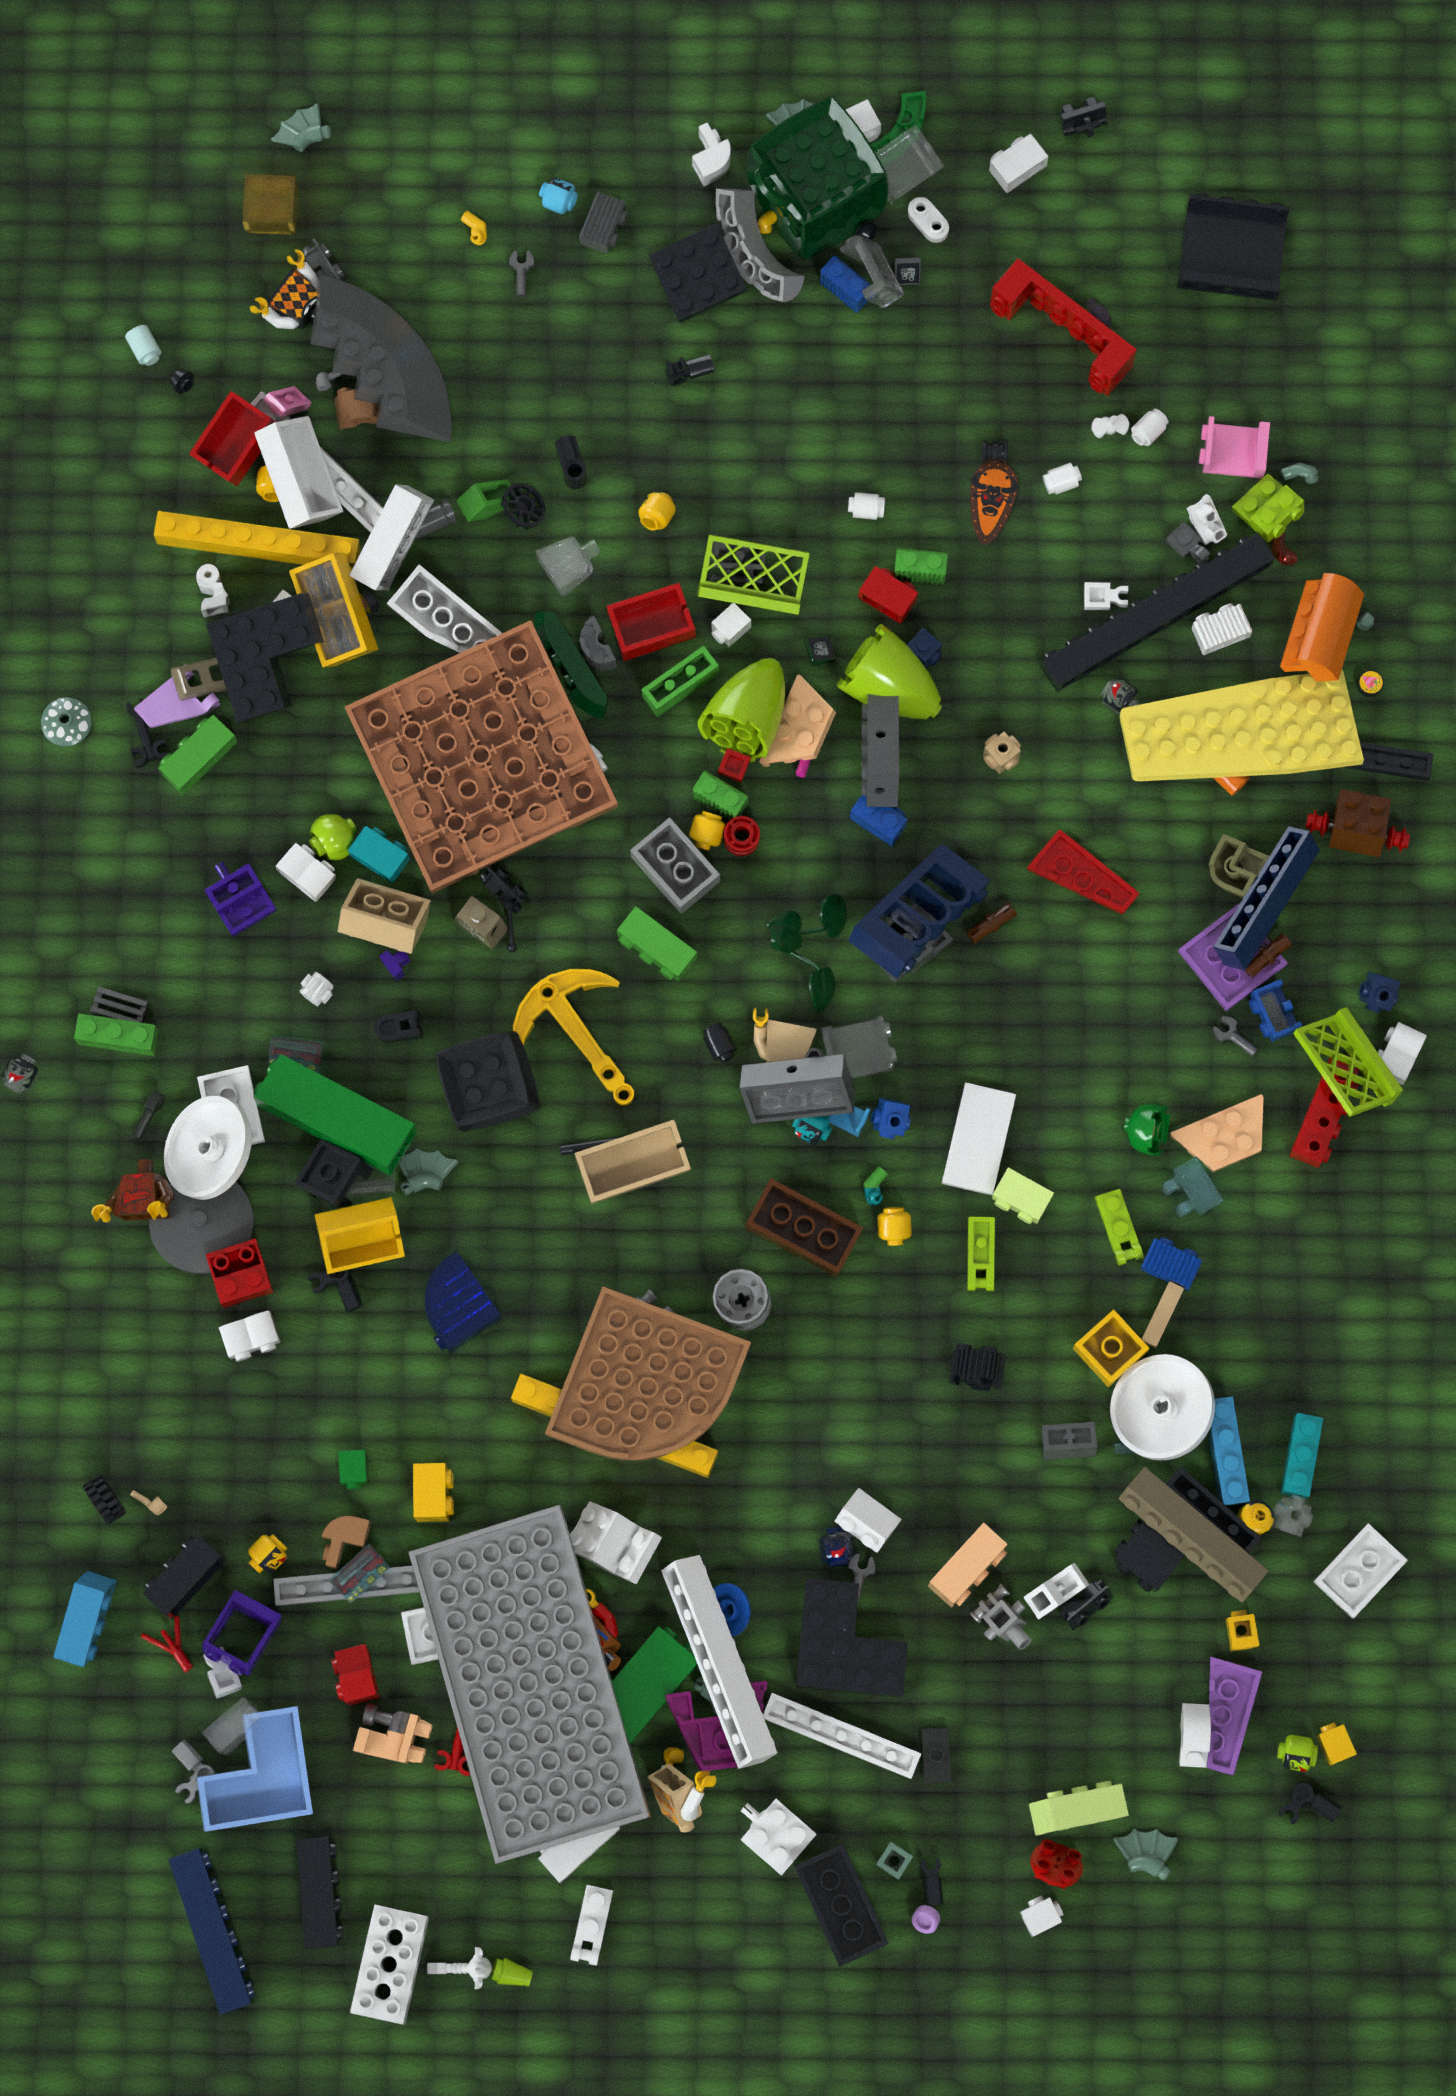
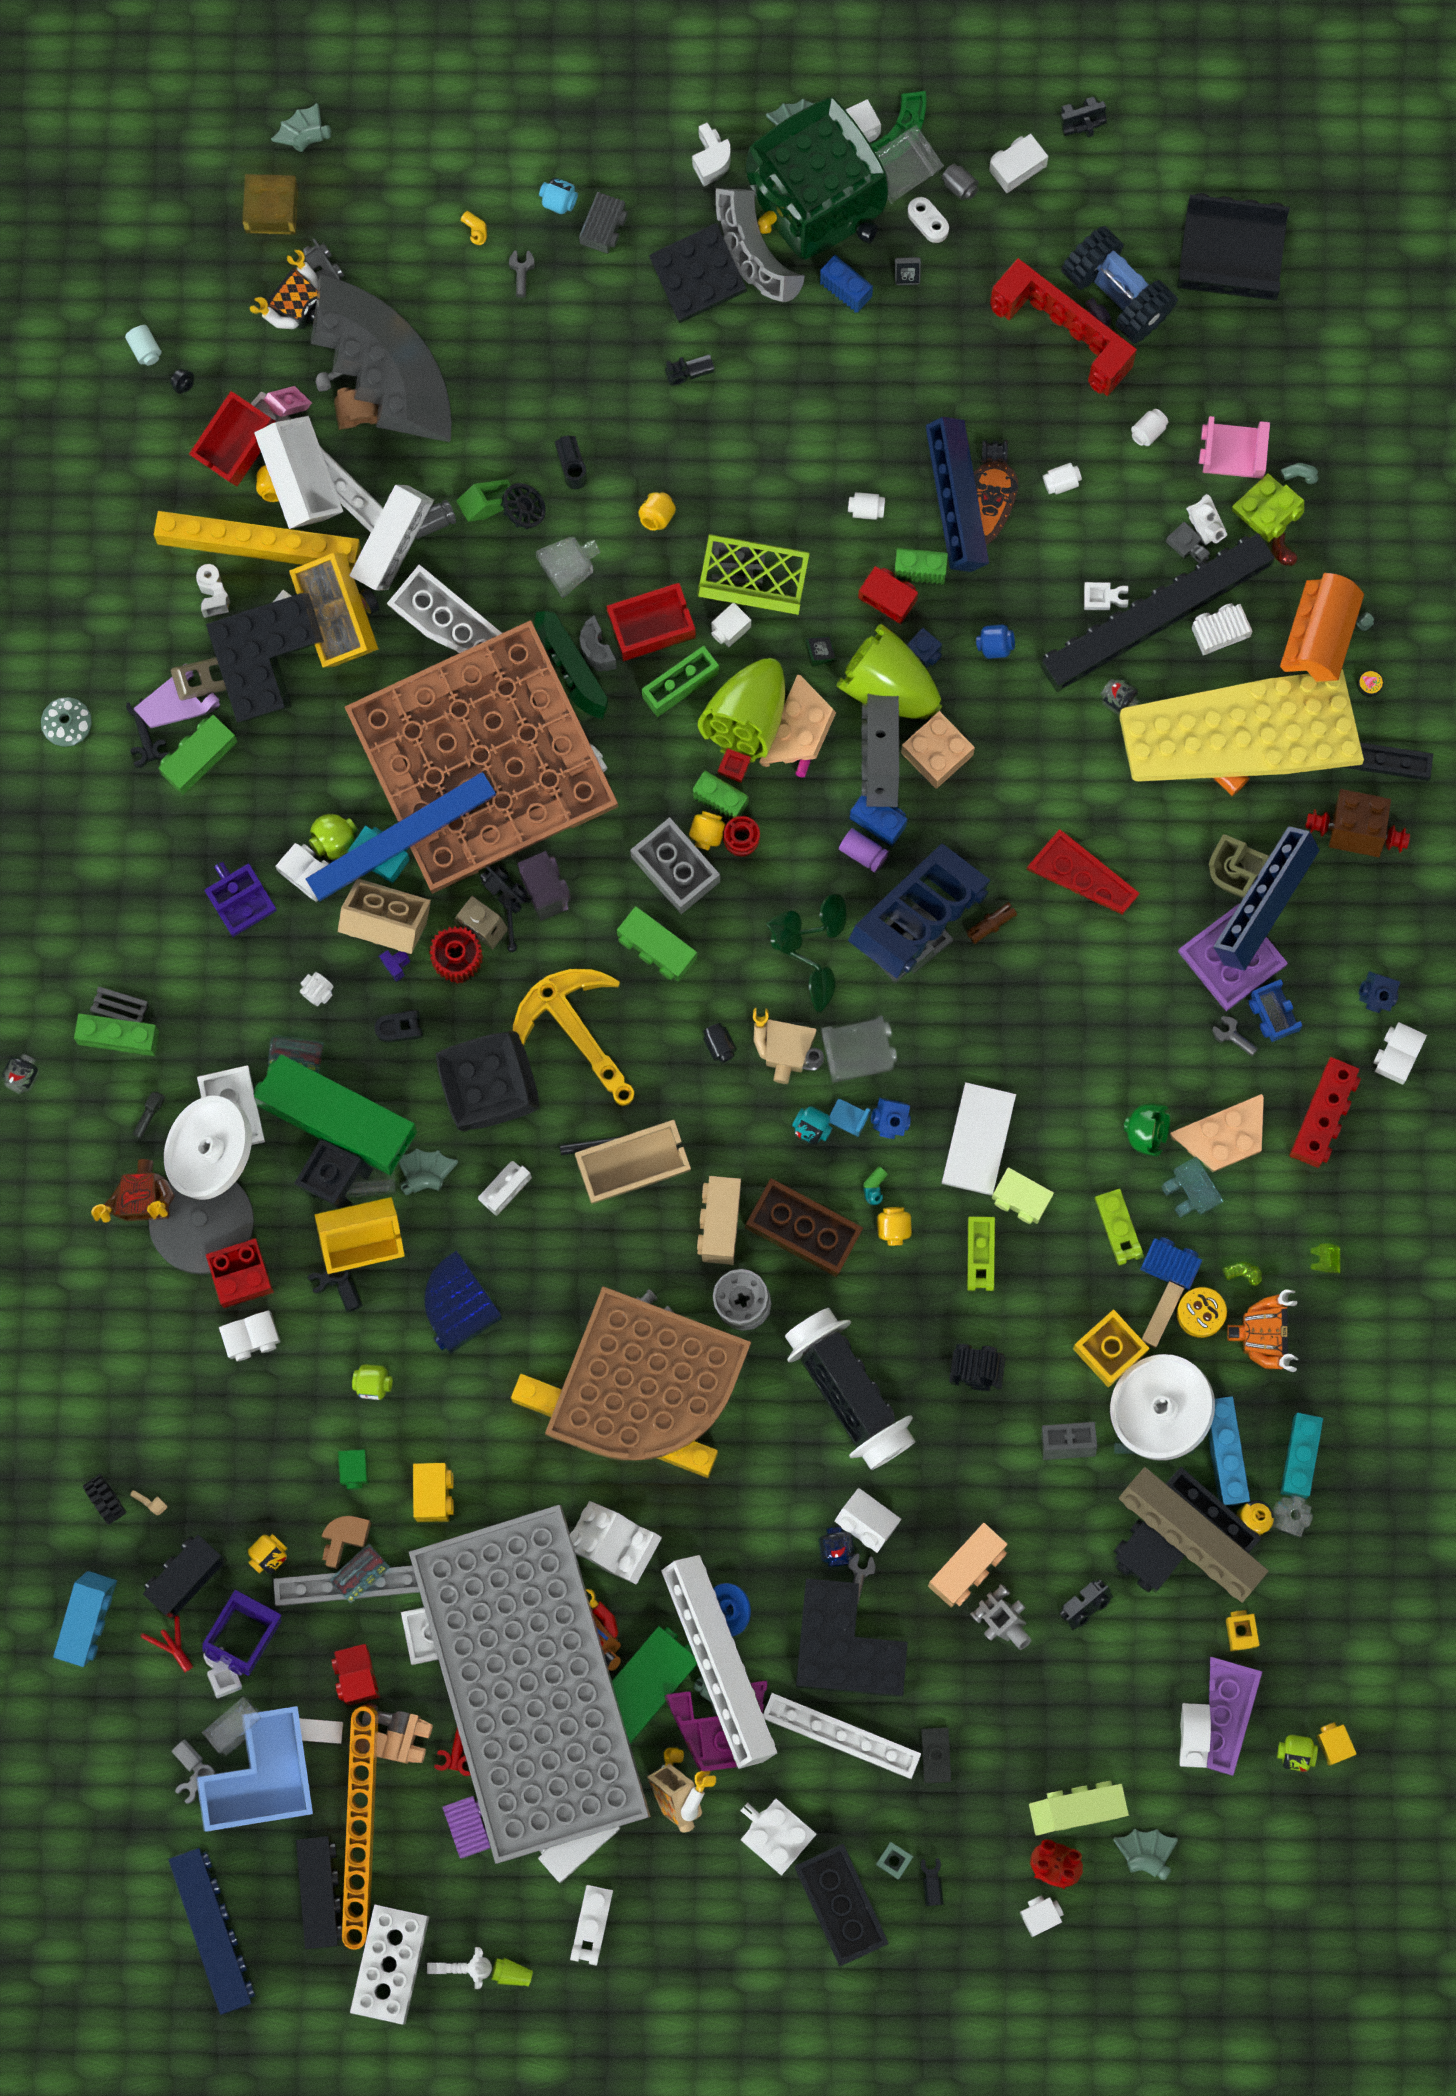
(321, 1730): none -> white sticker
(356, 1839): none -> light orange beam
(371, 1382): none -> lime head
(400, 836): none -> blue tile
(454, 940): none -> red brick
(467, 1827): none -> medium lavender brick
(504, 1187): none -> white bracket
(541, 881): none -> clear purple piece
(719, 1220): none -> tan brick
(797, 1088): brick -> none
(849, 1389): none -> black brick
(863, 850): none -> medium lavender piece
(885, 286): clear panel -> none
(925, 1919): lavender tile -> none
(937, 750): none -> light nougat brick
(957, 494): none -> dark blue brick
(960, 182): none -> flat silver brick
(996, 641): none -> blue head
(1001, 760): tan brick -> none
(1056, 1591): white brick -> none
(1099, 262): none -> black plate
(1110, 425): white piece -> none
(1201, 1312): none -> yellow head
(1243, 1269): none -> clear neon green arm
(1266, 1332): none -> orange torso
(1268, 955): reddish brown pin -> none
(1302, 1794): black bar -> none
(1329, 1258): none -> clear neon green tile
(1360, 1571): white plate -> none
(1362, 1056): lime fence -> none

